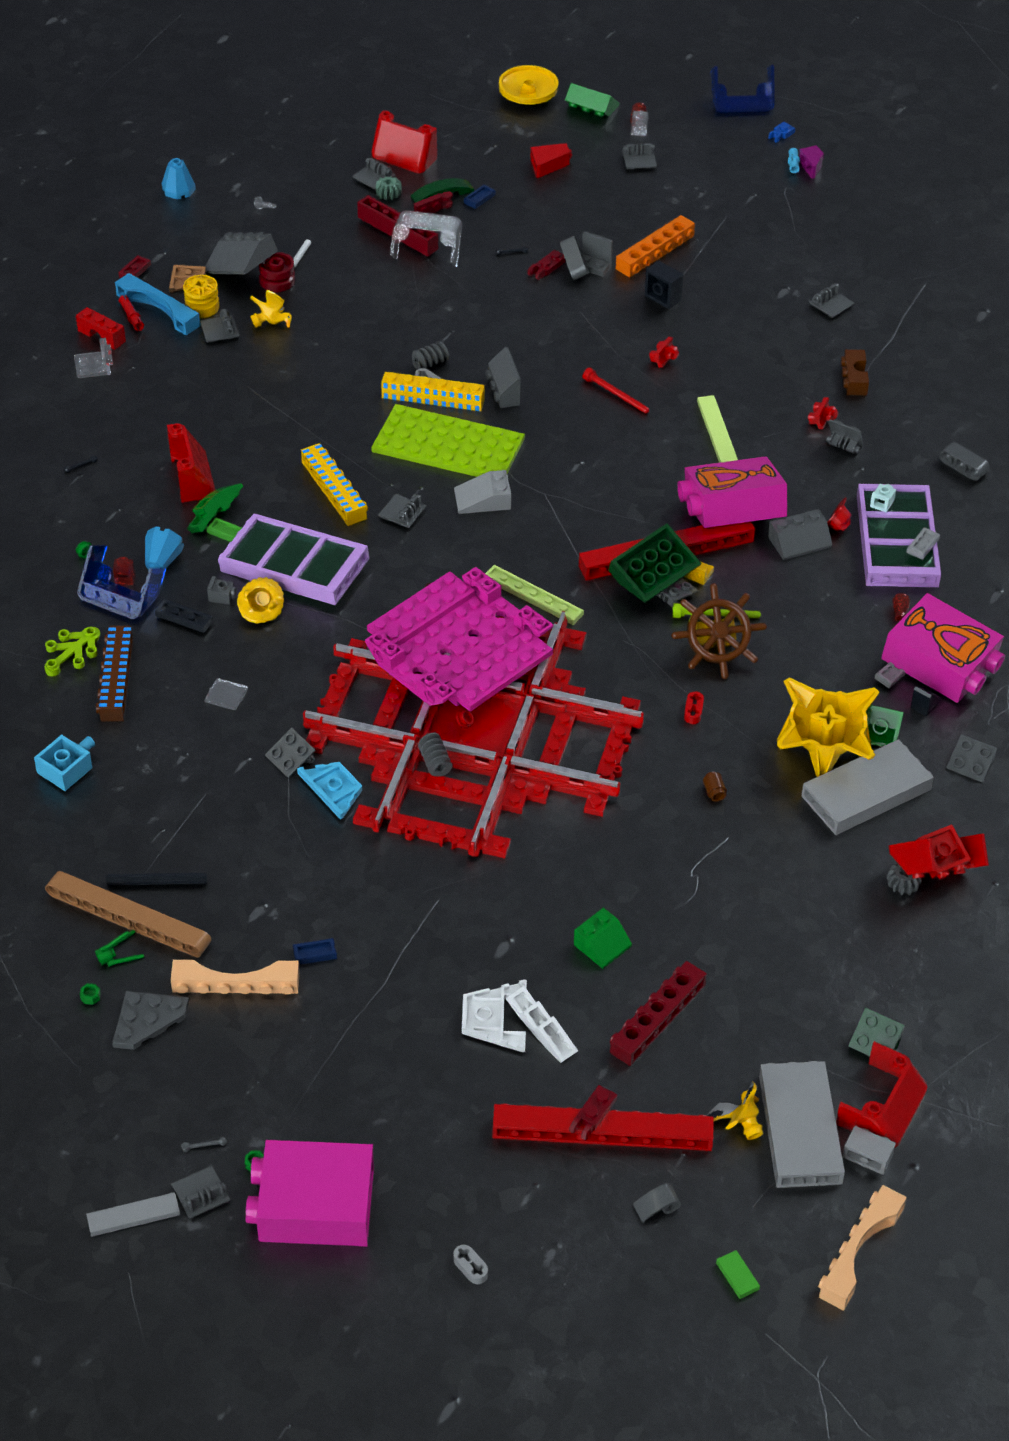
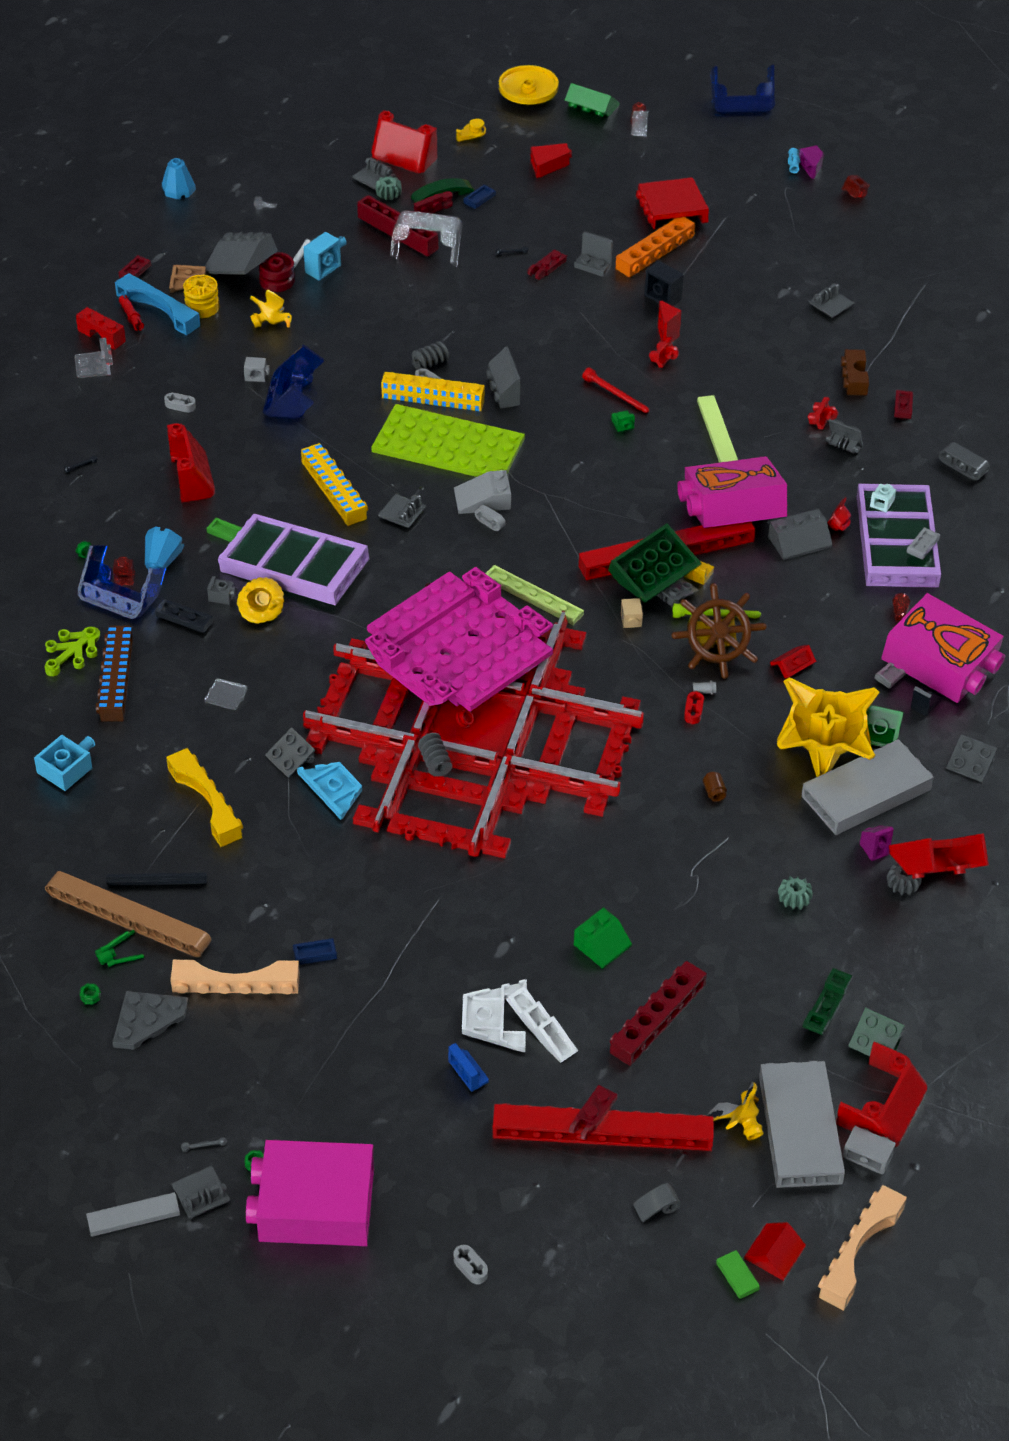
(180, 402): none -> light grey beam
(187, 771): none -> yellow arch
(211, 504): green slope -> none
(219, 328): dark grey hinge -> none
(256, 369): none -> light grey brick
(287, 383): none -> clear blue windscreen
(323, 255): none -> medium azure brick
(466, 1067): none -> blue bracket
(471, 130): none -> yellow piece
(490, 518): none -> light grey beam
(574, 257): dark grey beam -> none
(623, 420): none -> green bracket
(631, 613): none -> tan brick
(639, 158): dark grey hinge -> none
(668, 321): none -> red slope
(671, 200): none -> red panel
(705, 688): none -> light grey pin
(776, 1249): none -> red slope
(782, 130): blue plate -> none
(794, 660): none -> red panel
(795, 892): none -> sand green gear
(828, 1002): none -> dark green slope
(856, 186): none -> clear red brick
(876, 841): none -> magenta slope
(903, 404): none -> dark red plate
(948, 852): red plate -> none

